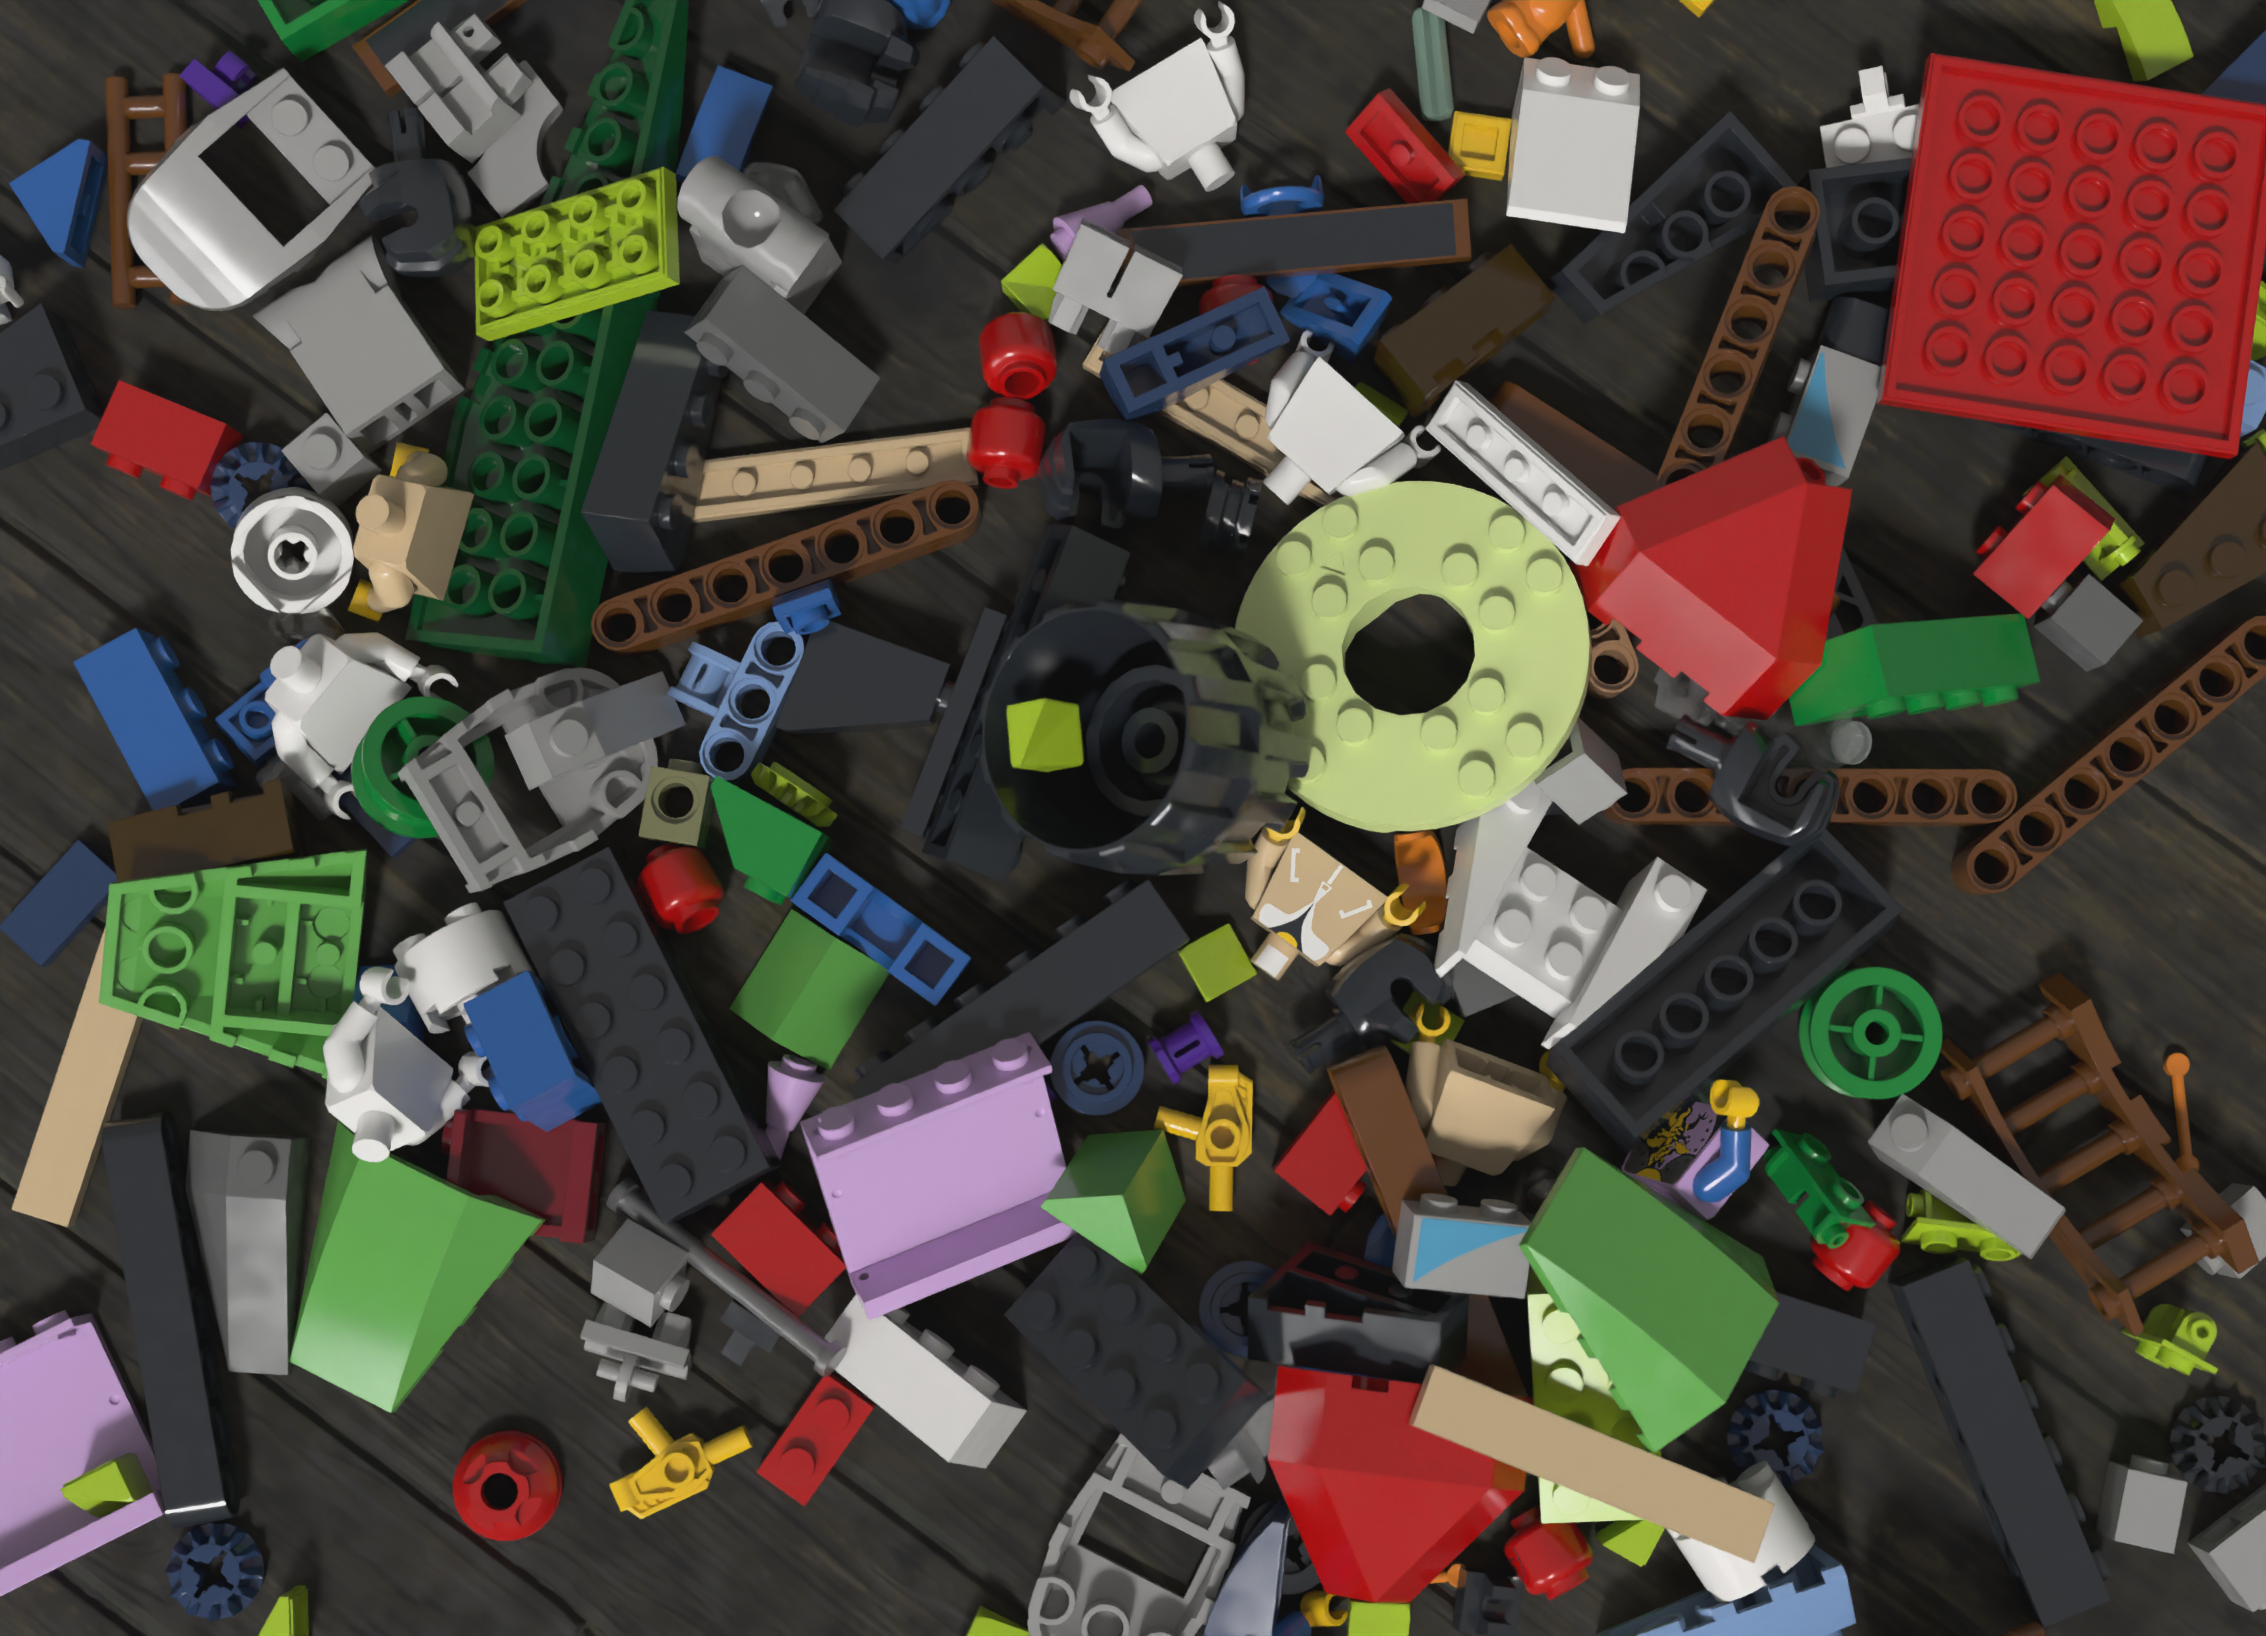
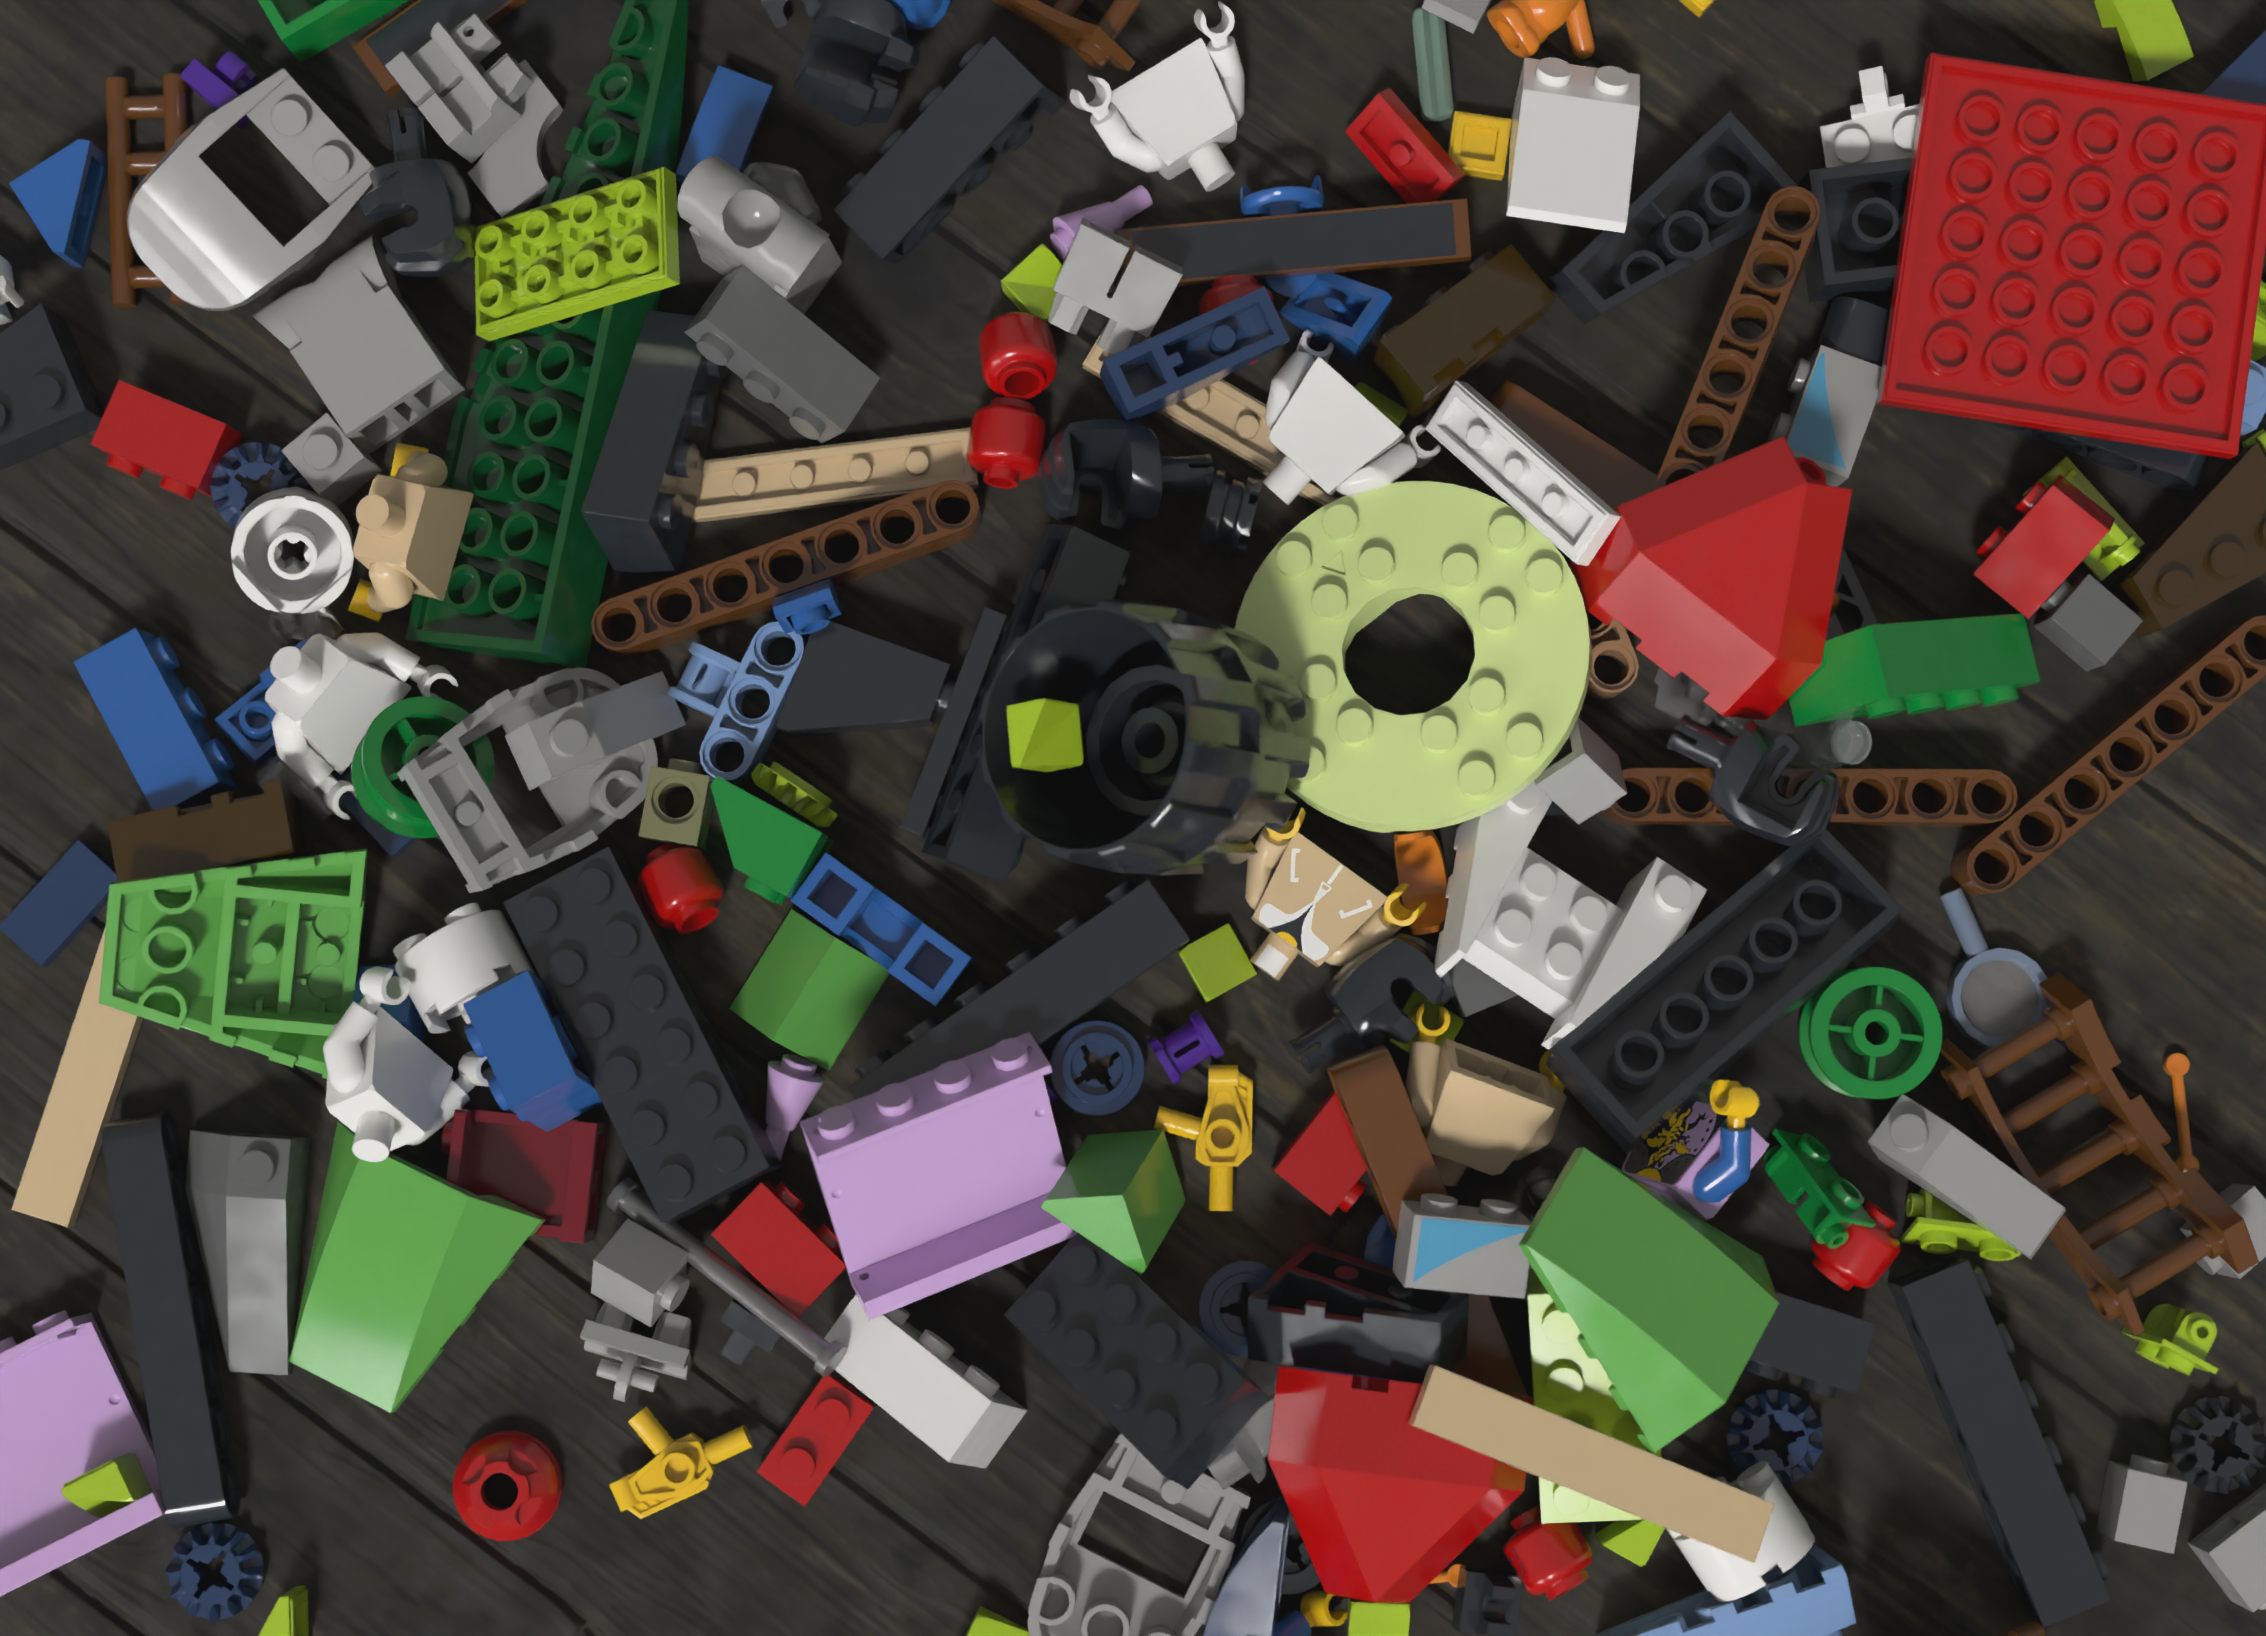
(1992, 989): none -> piece

